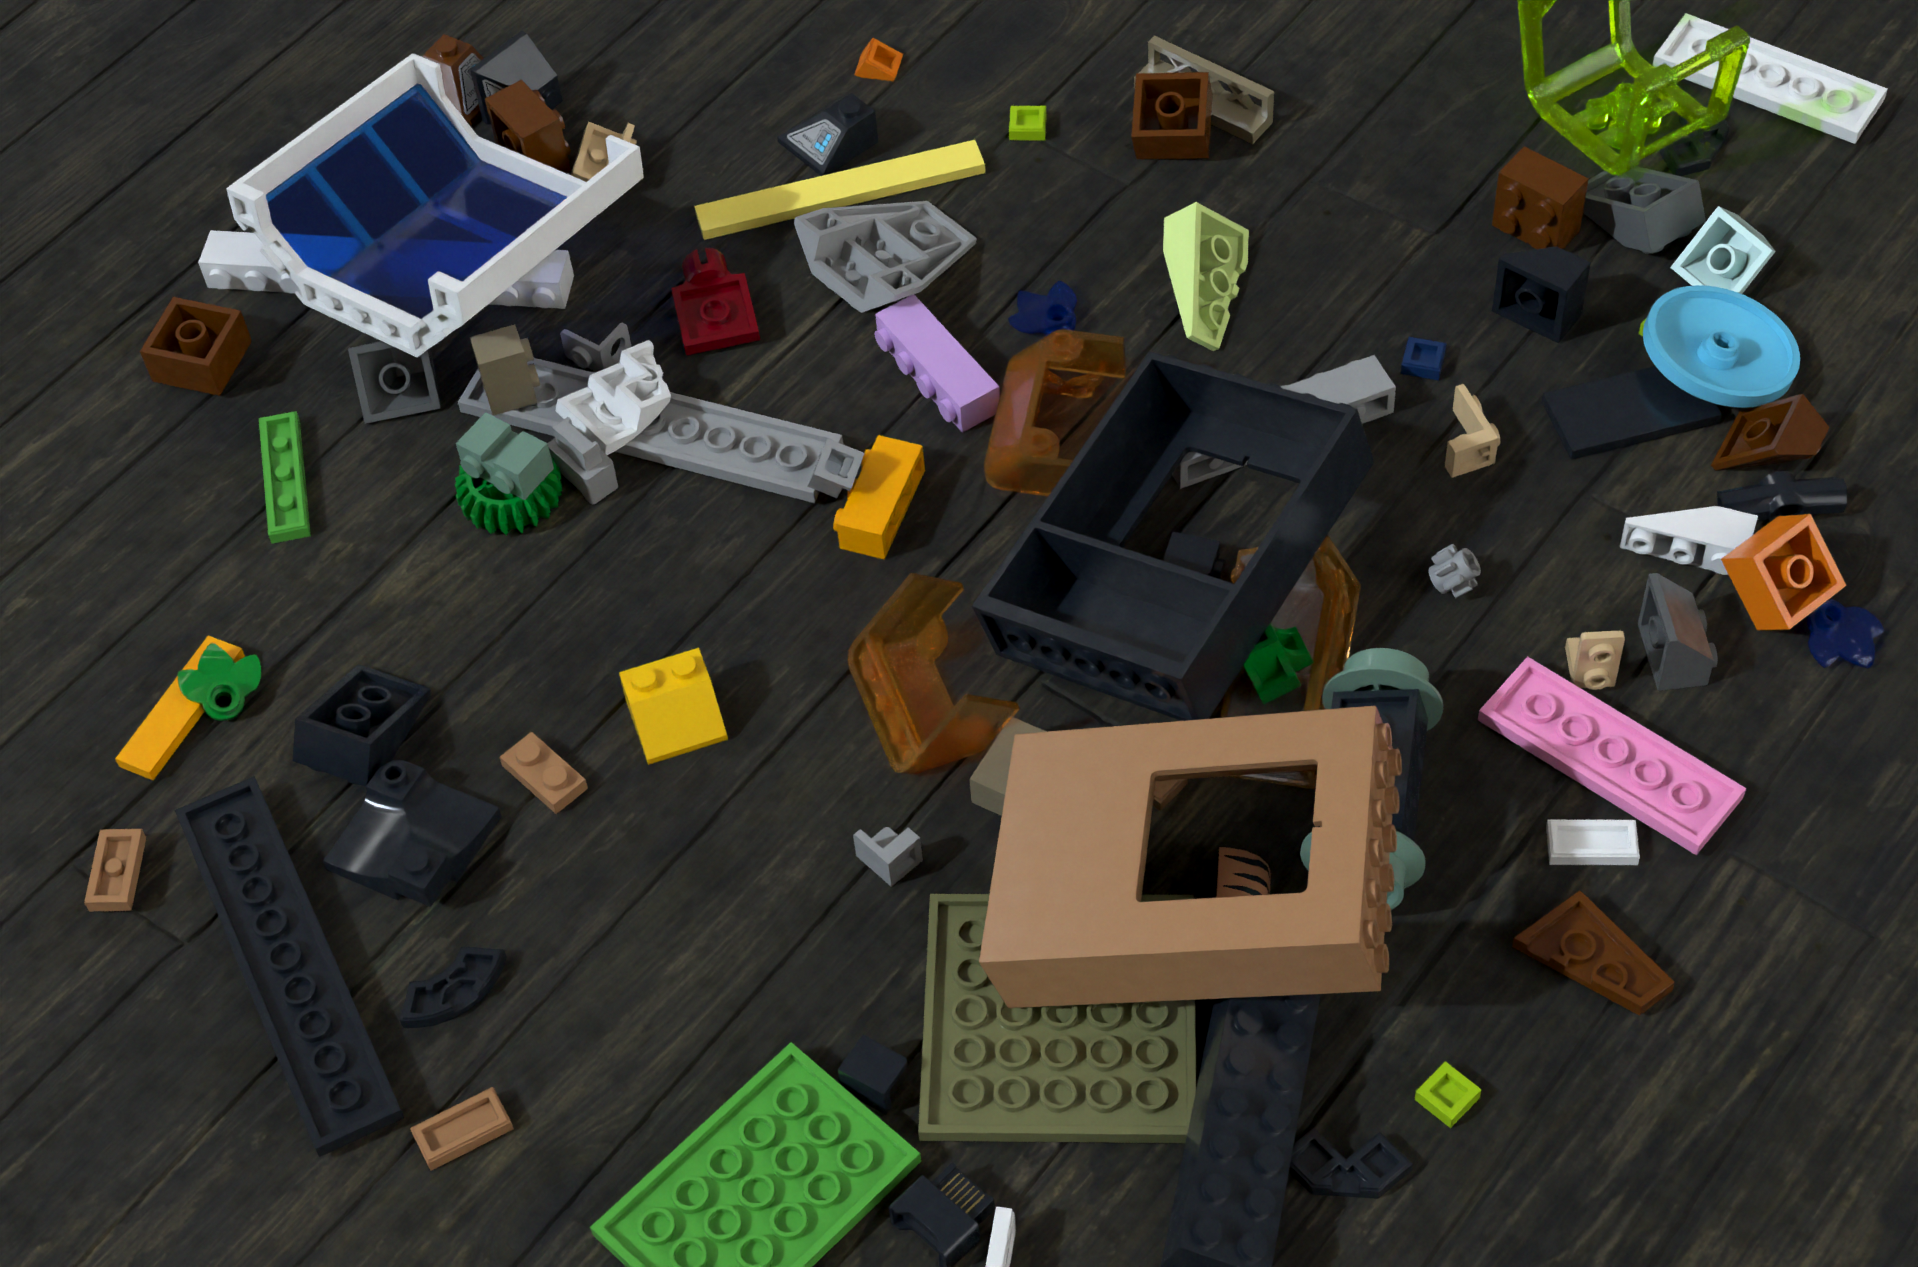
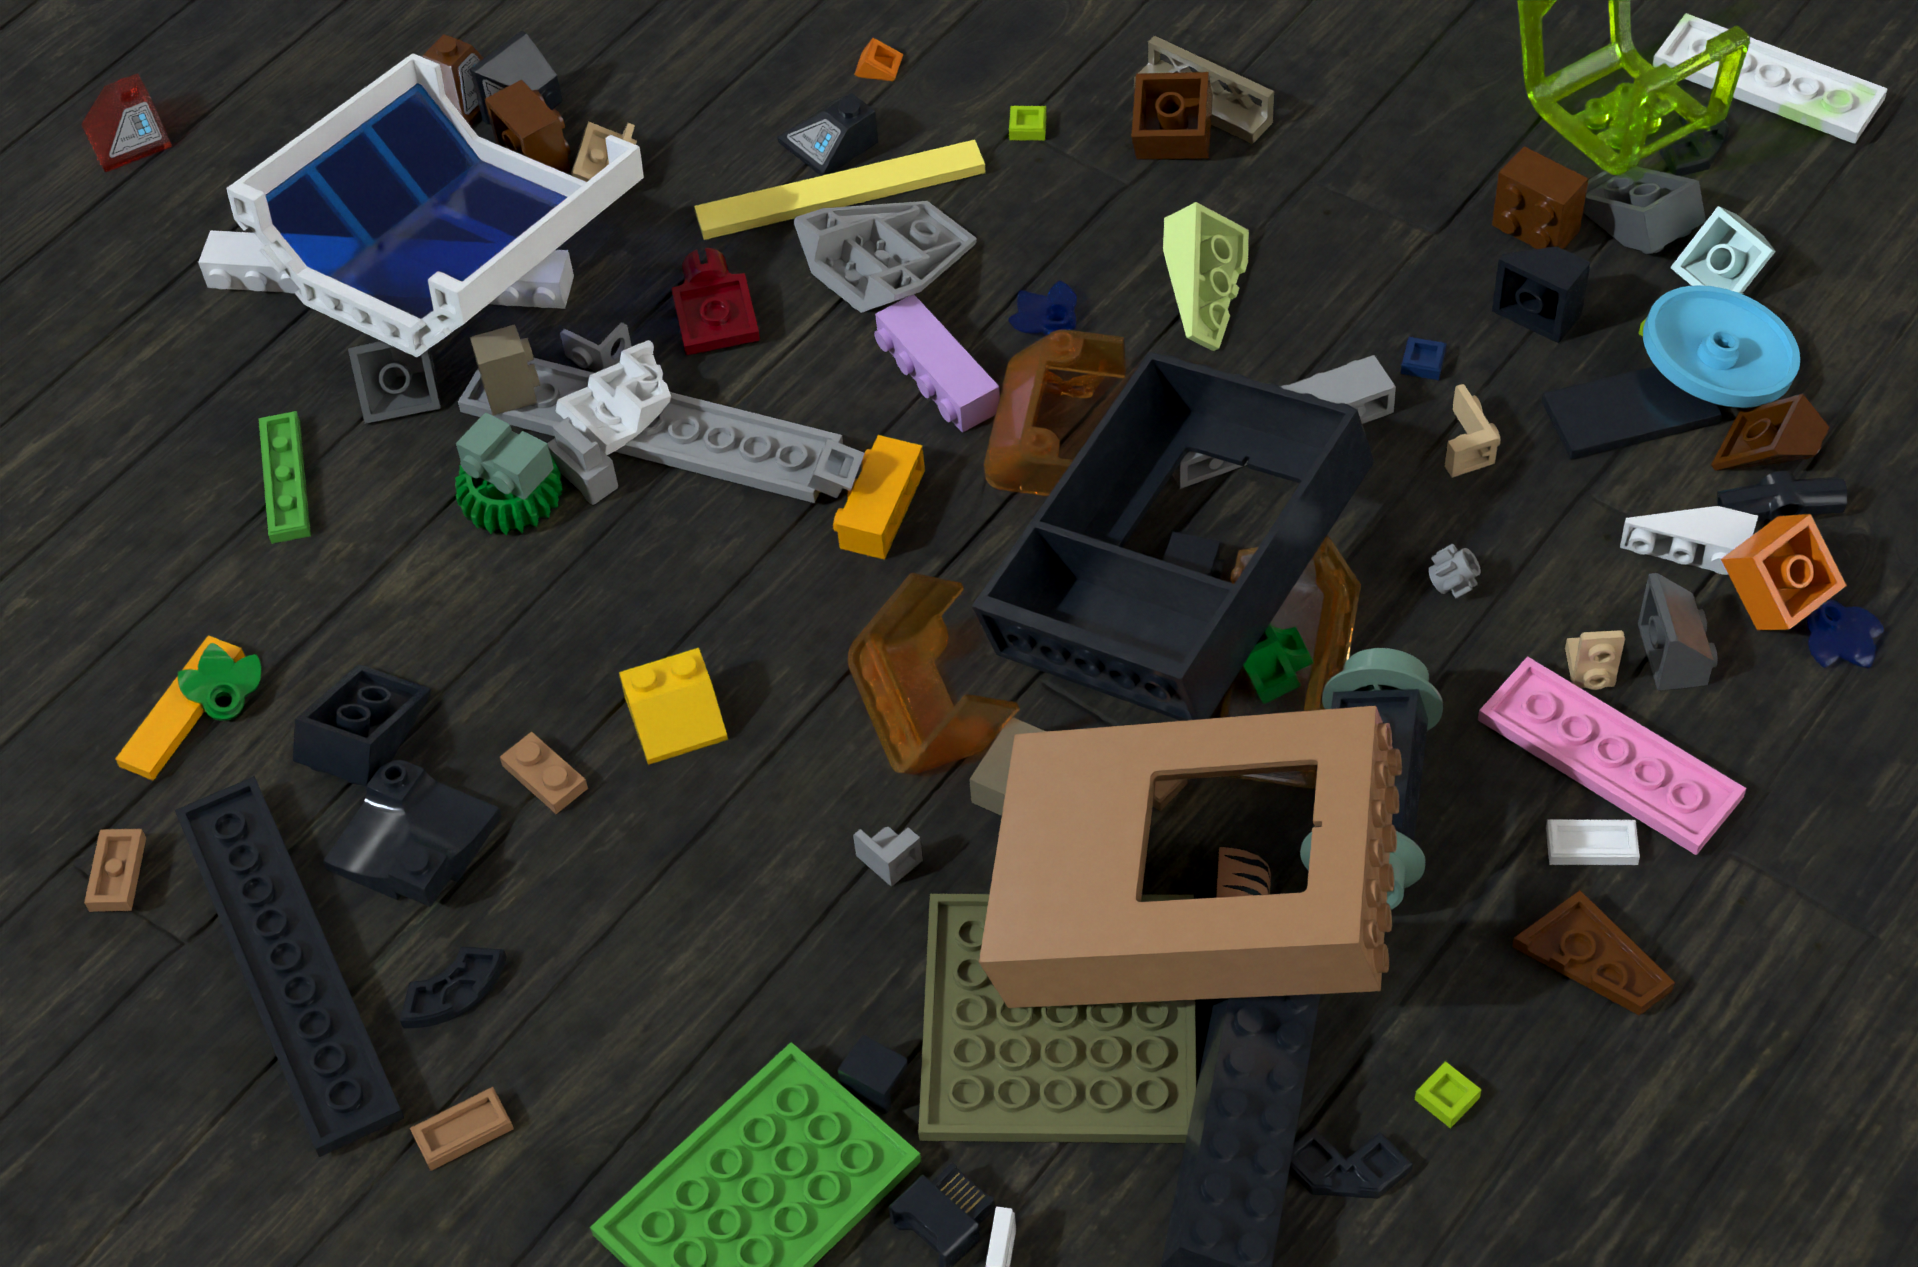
(124, 124): none -> clear red slope
(196, 346): reddish brown brick -> none

